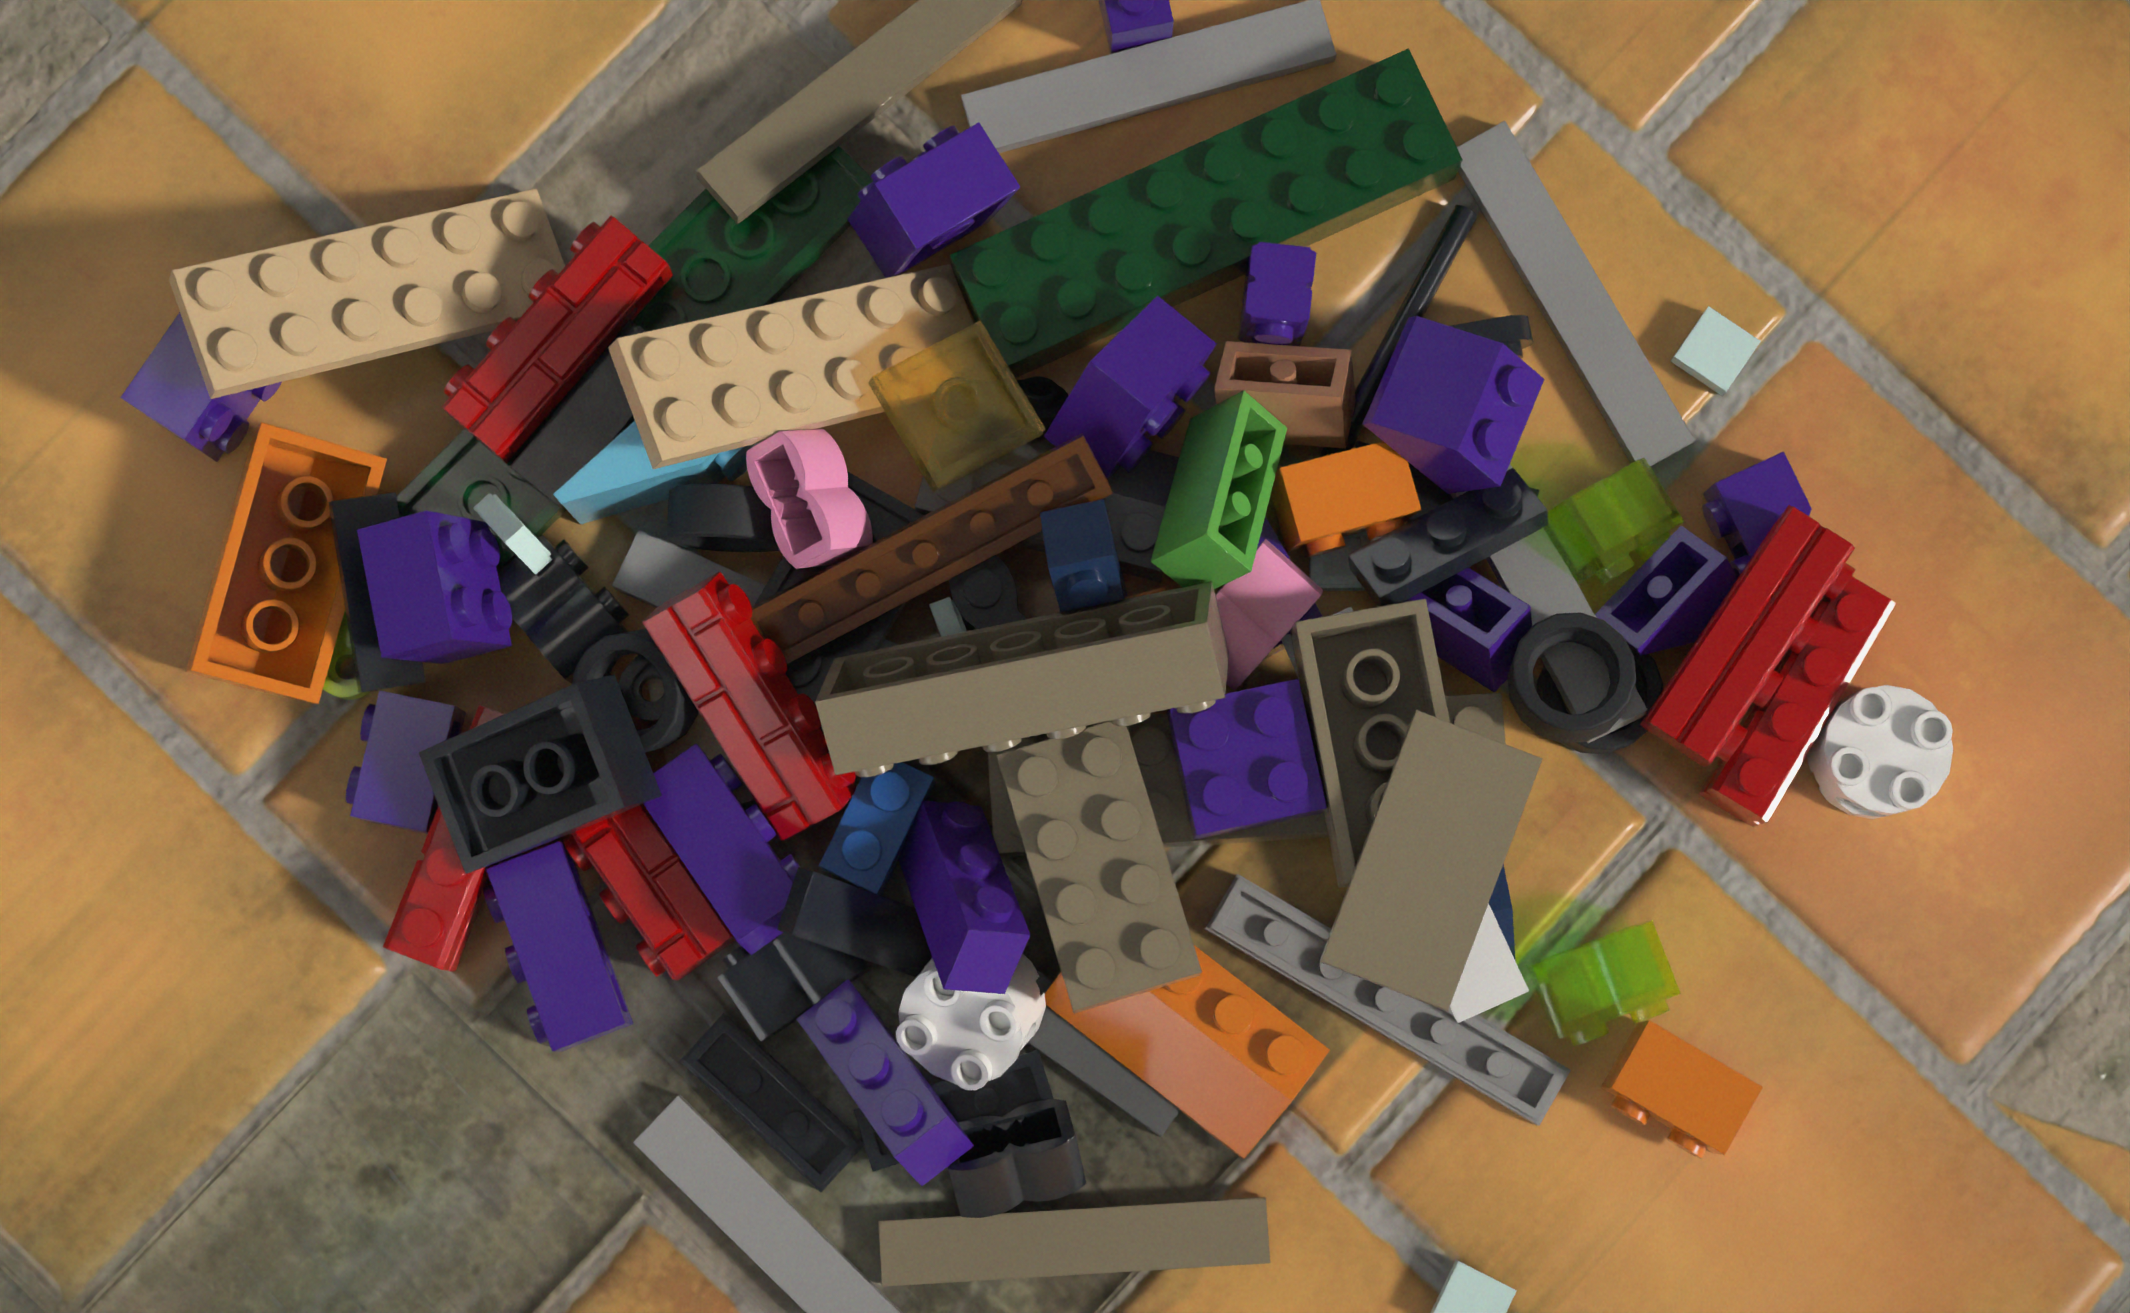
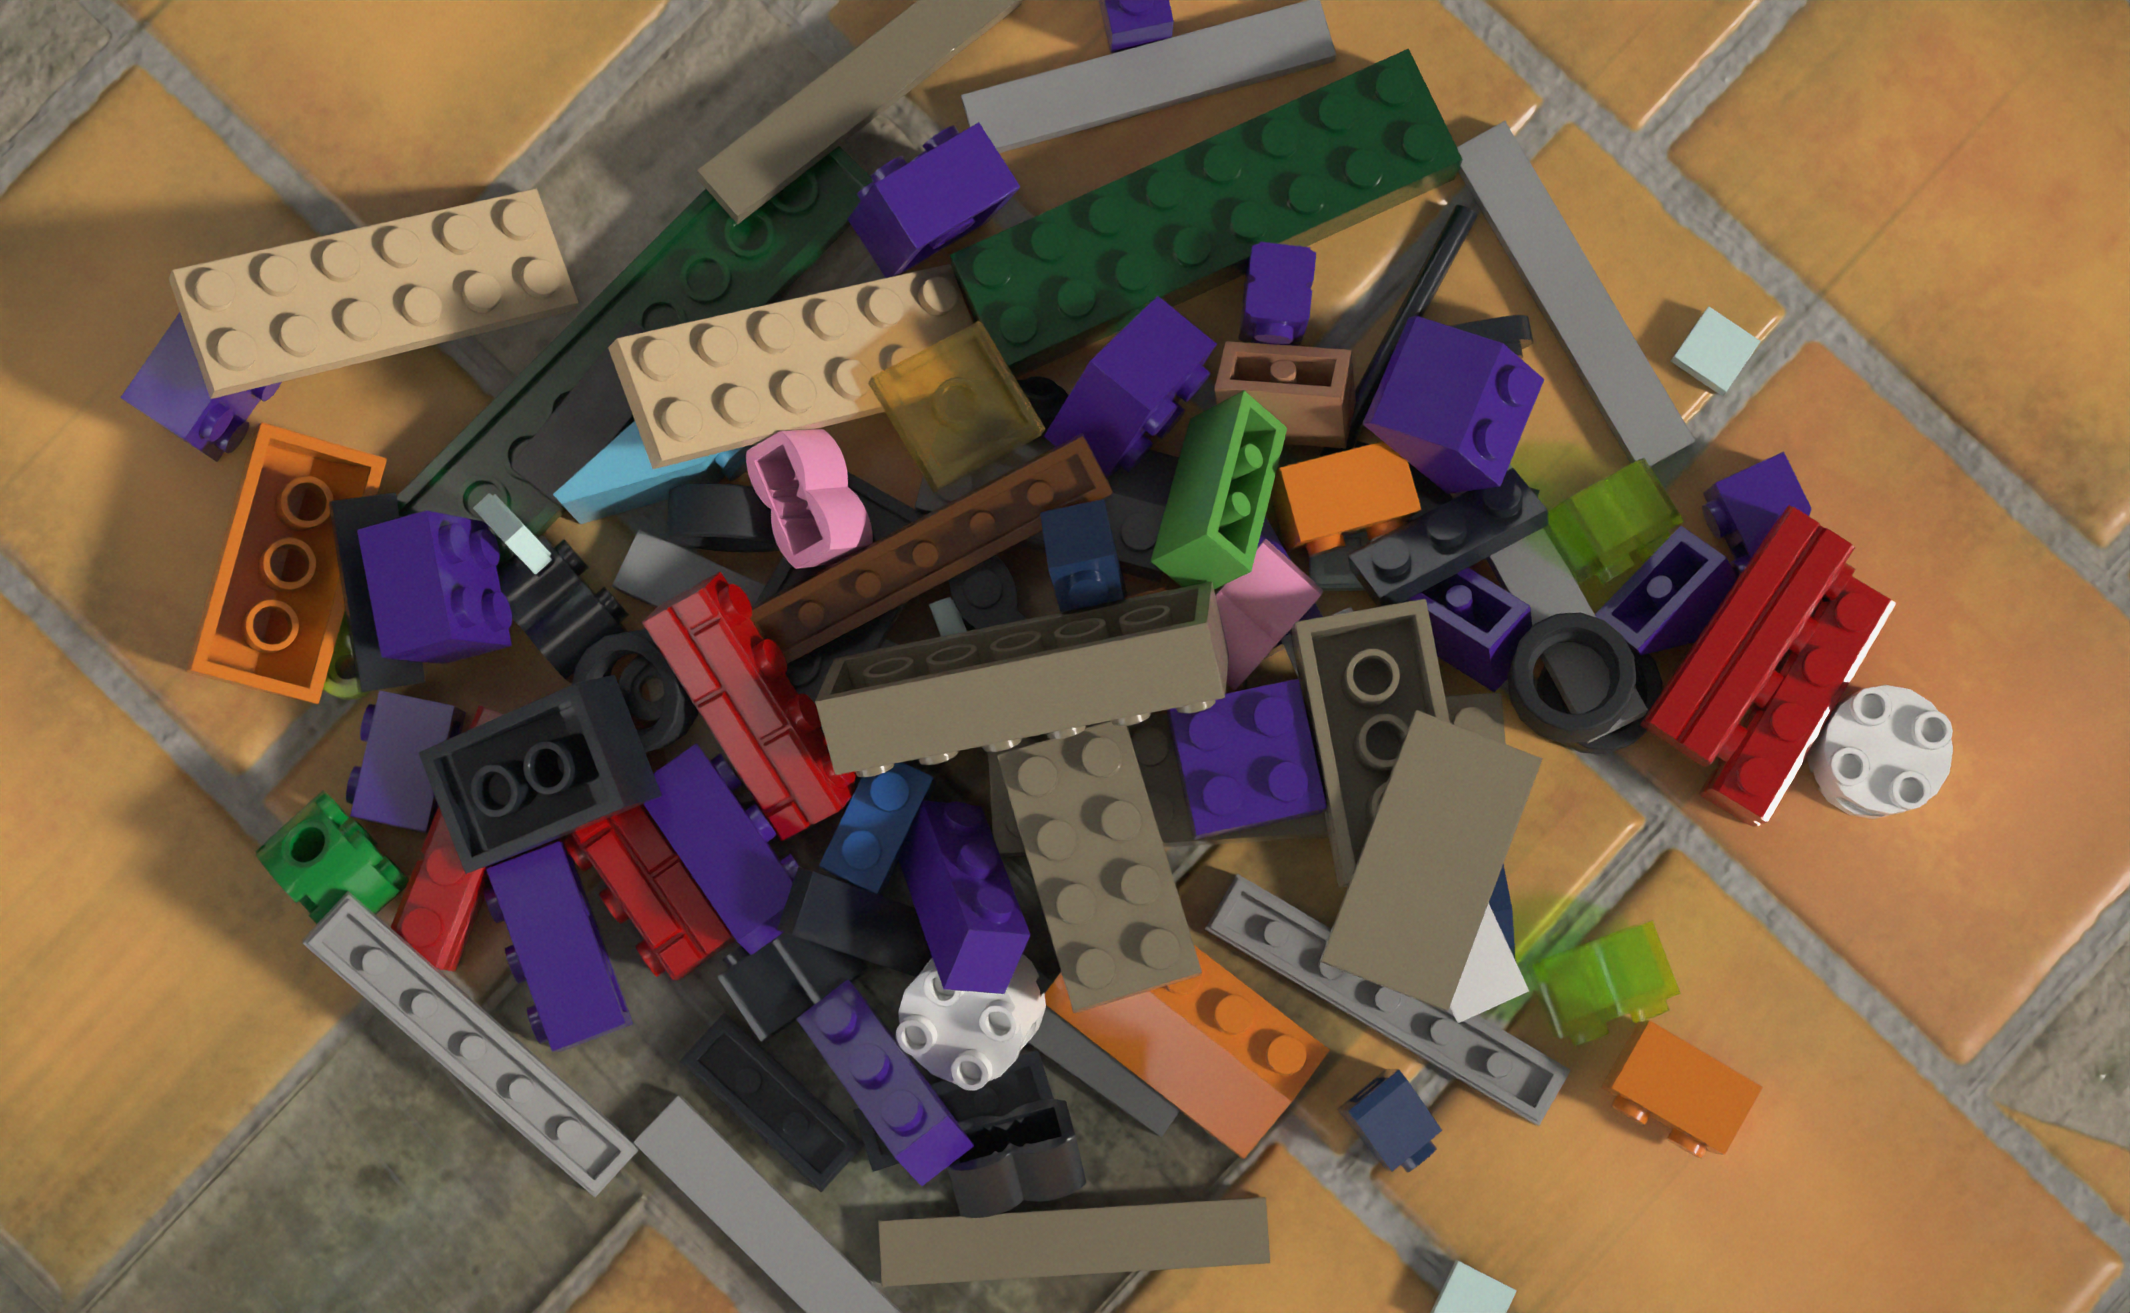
(325, 856): none -> green brick
(470, 1043): none -> light grey tile
(556, 338): red brick -> none
(1392, 1121): none -> dark blue slope

